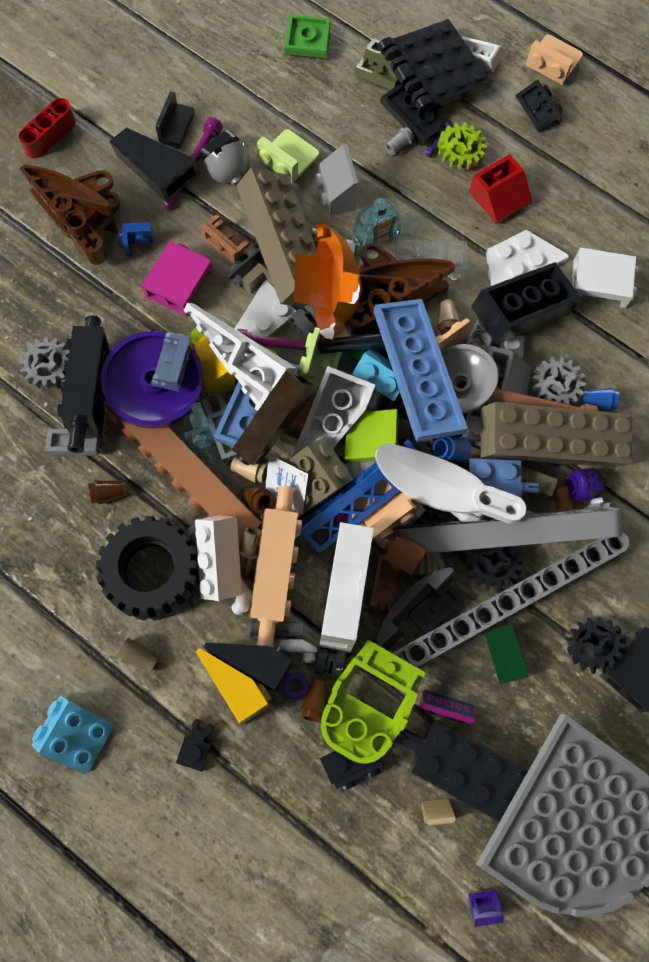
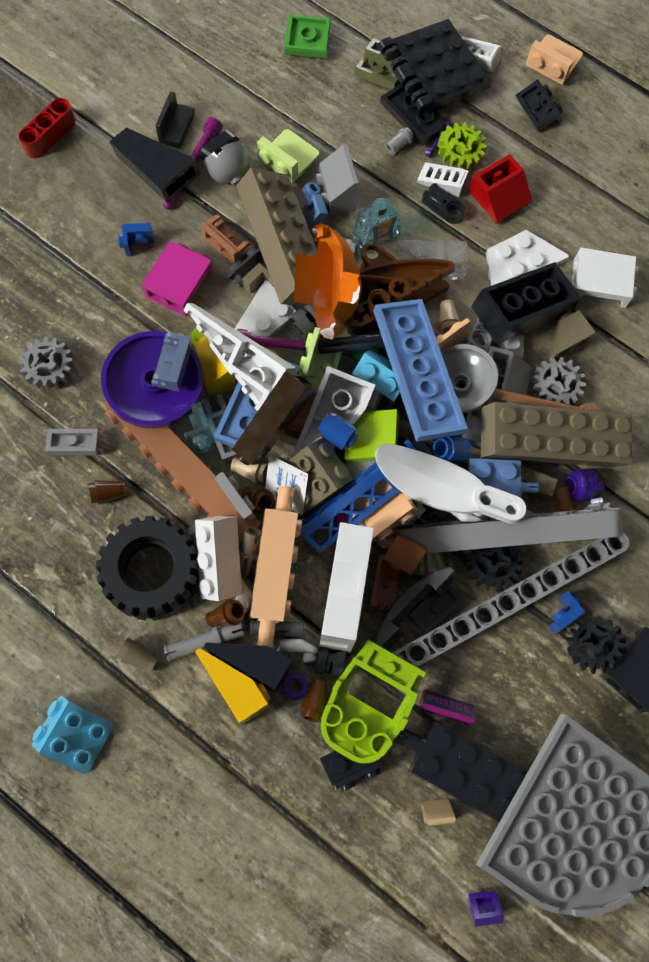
(76, 206): reddish brown piece -> none
(82, 392): black brick -> none
(191, 644): none -> light grey pin
(195, 750): black plate -> none
(227, 614): none -> reddish brown cone
(230, 488): none -> light grey plate
(315, 208): none -> medium blue plate
(338, 431): none -> blue brick
(441, 203): none -> black piece
(451, 173): none -> white slope
(506, 654): dark green hinge -> none
(564, 618): none -> blue bracket
(570, 334): none -> dark tan slope
(604, 399): blue cone -> none

